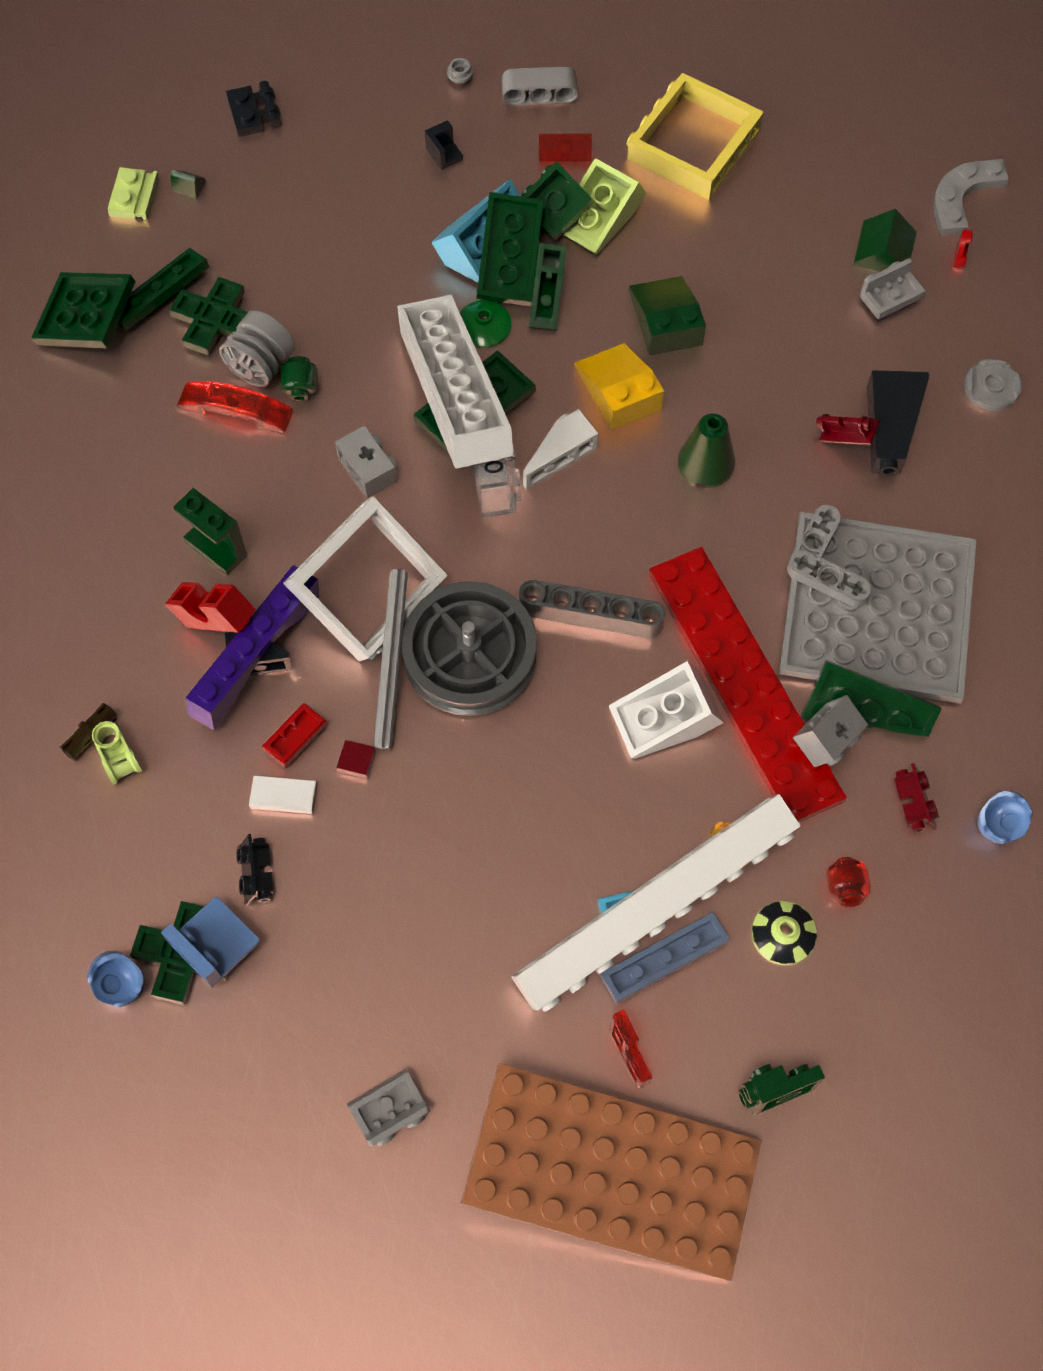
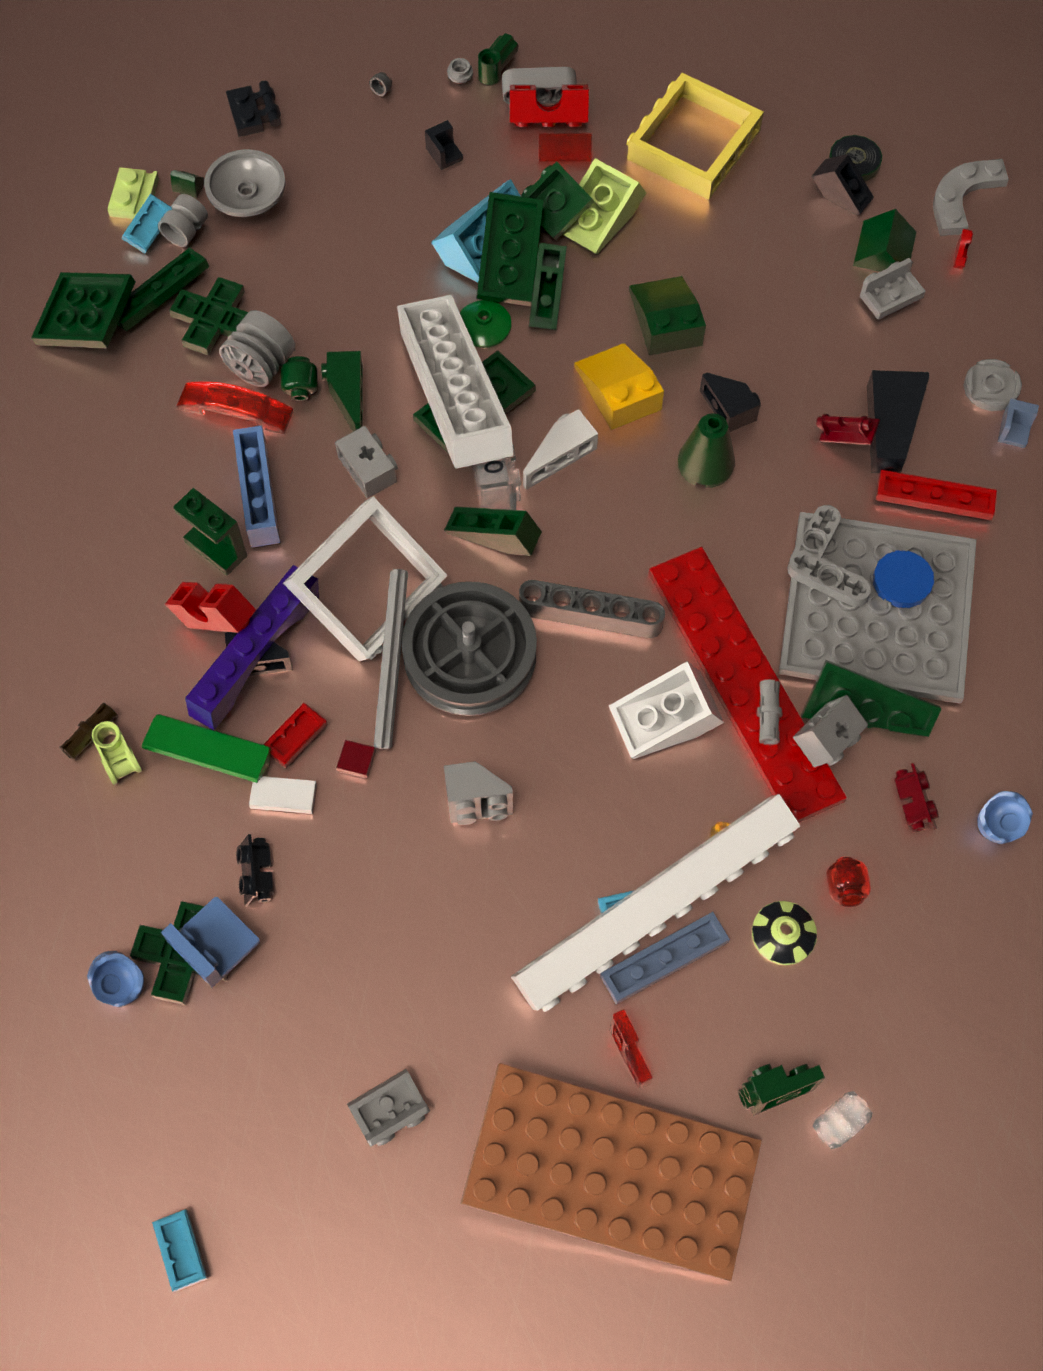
(144, 226): none -> medium azure plate
(180, 1250): none -> medium azure plate
(183, 220): none -> light grey wheel
(207, 748): none -> green slope
(244, 183): none -> light grey dish
(256, 486): none -> medium blue brick
(345, 383): none -> dark green slope
(375, 85): none -> dark grey hinge
(476, 794): none -> light grey slope
(494, 59): none -> dark green piece
(495, 528): none -> dark green slope
(570, 109): none -> red arch
(730, 400): none -> black slope
(769, 712): none -> light grey pin
(842, 1120): none -> clear gear
(843, 184): none -> black slope
(863, 153): none -> black tile
(903, 579): none -> blue tile
(936, 495): none -> red plate
(1017, 423): none -> sand blue panel

